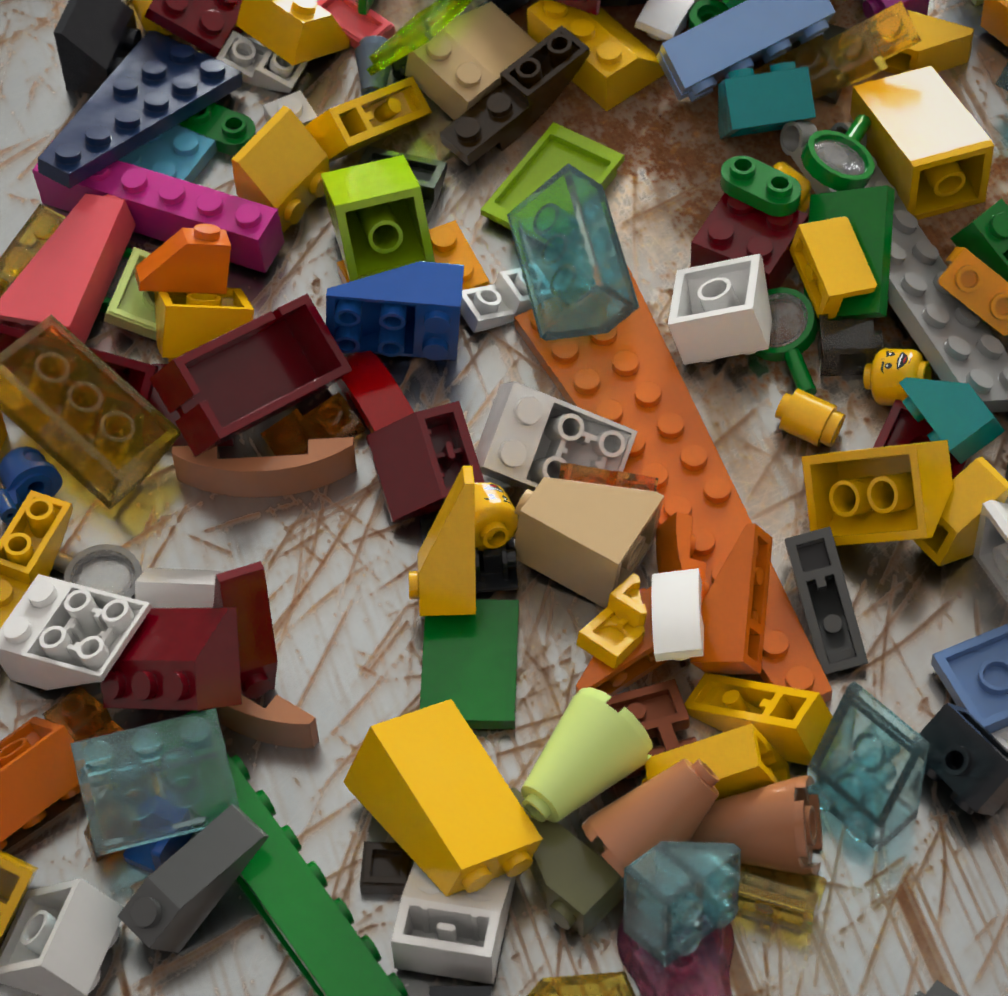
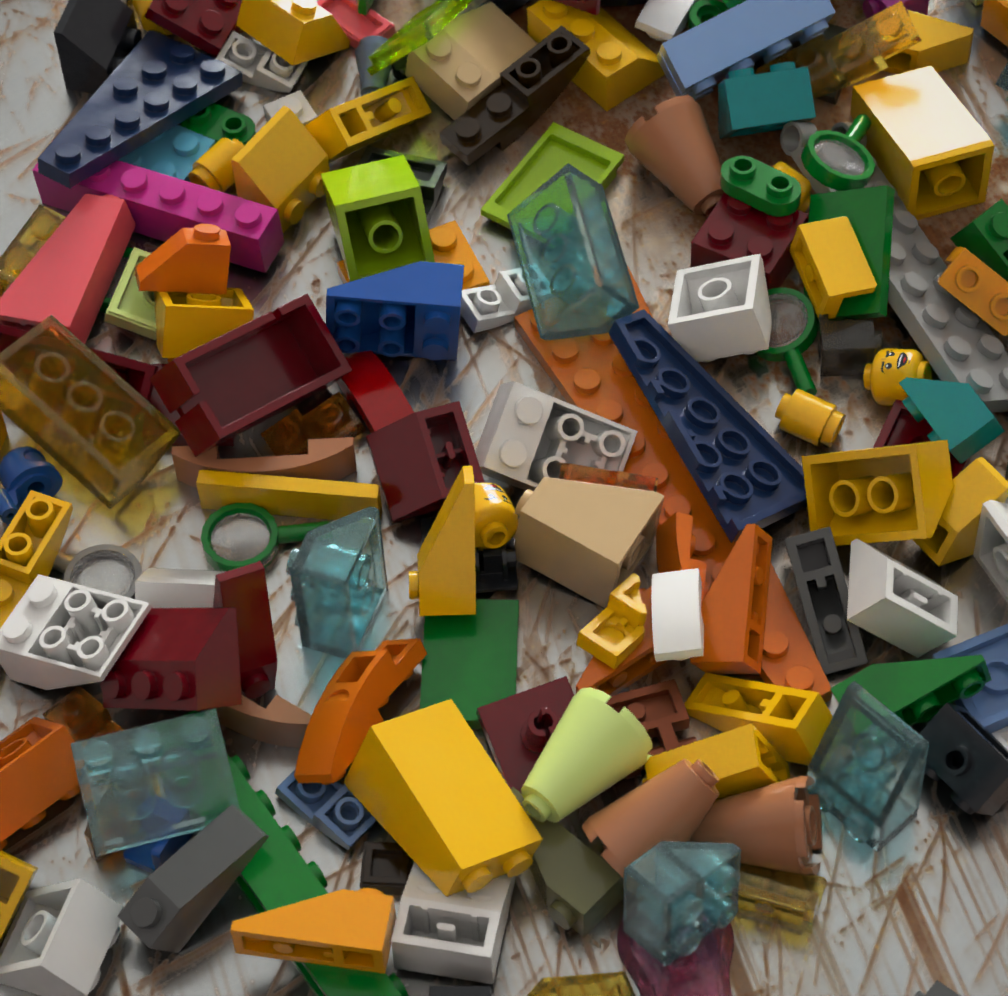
(215, 165): none -> yellow brick
(246, 535): none -> piece
(287, 494): none -> yellow tile
(328, 808): none -> medium blue slope
(329, 930): none -> light orange slope
(338, 582): none -> clear light blue slope
(352, 706): none -> orange slope
(521, 727): none -> dark red tile
(680, 152): none -> nougat cone
(724, 448): none -> dark blue wing
(898, 602): none -> white slope
(920, 687): none -> green slope

